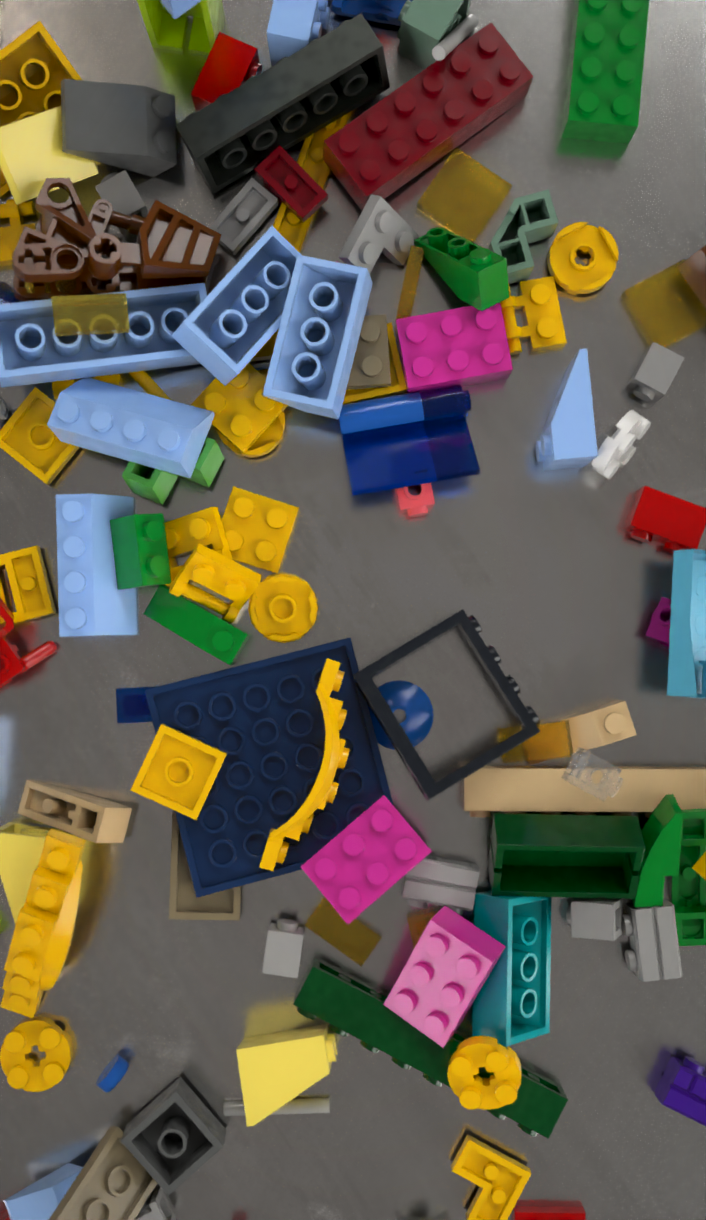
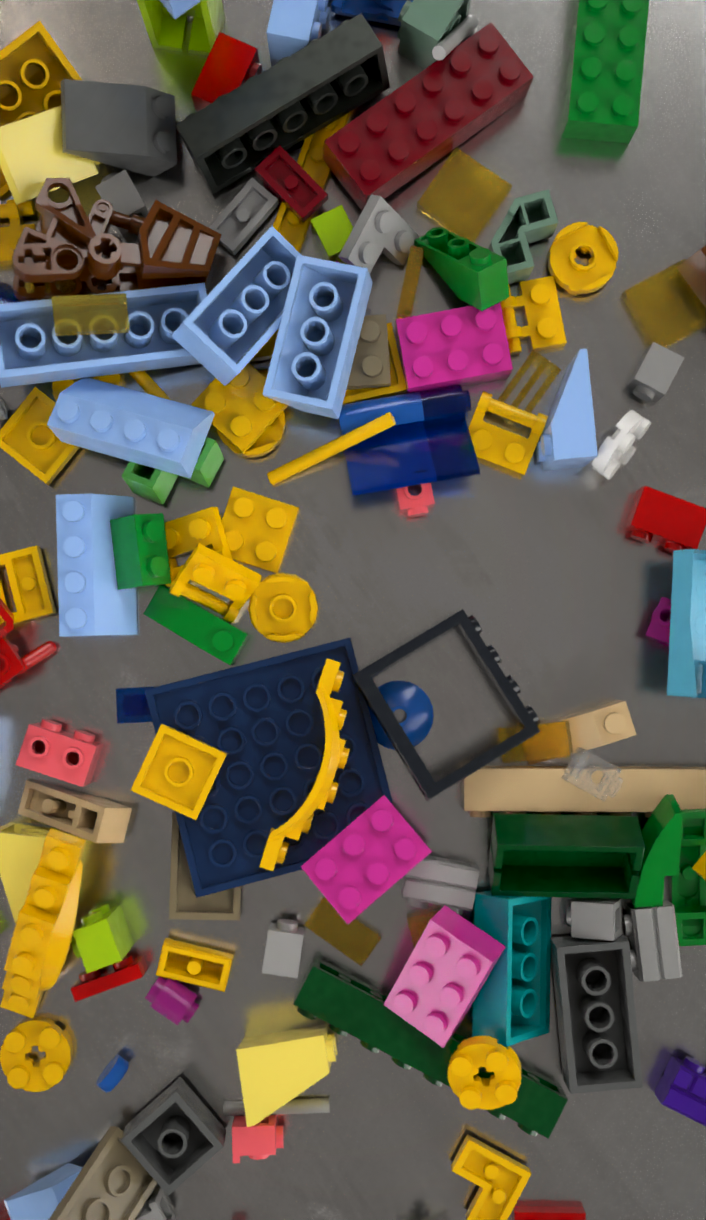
(59, 753): none -> coral brick
(100, 981): none -> red plate
(102, 937): none -> lime brick
(172, 1000): none -> magenta brick
(195, 964): none -> yellow brick
(257, 1140): none -> coral brick
(331, 232): none -> lime brick
(331, 448): none -> yellow bar
(500, 444): none -> yellow plate
(544, 363): none -> clear yellow tile
(596, 1014): none -> dark grey brick

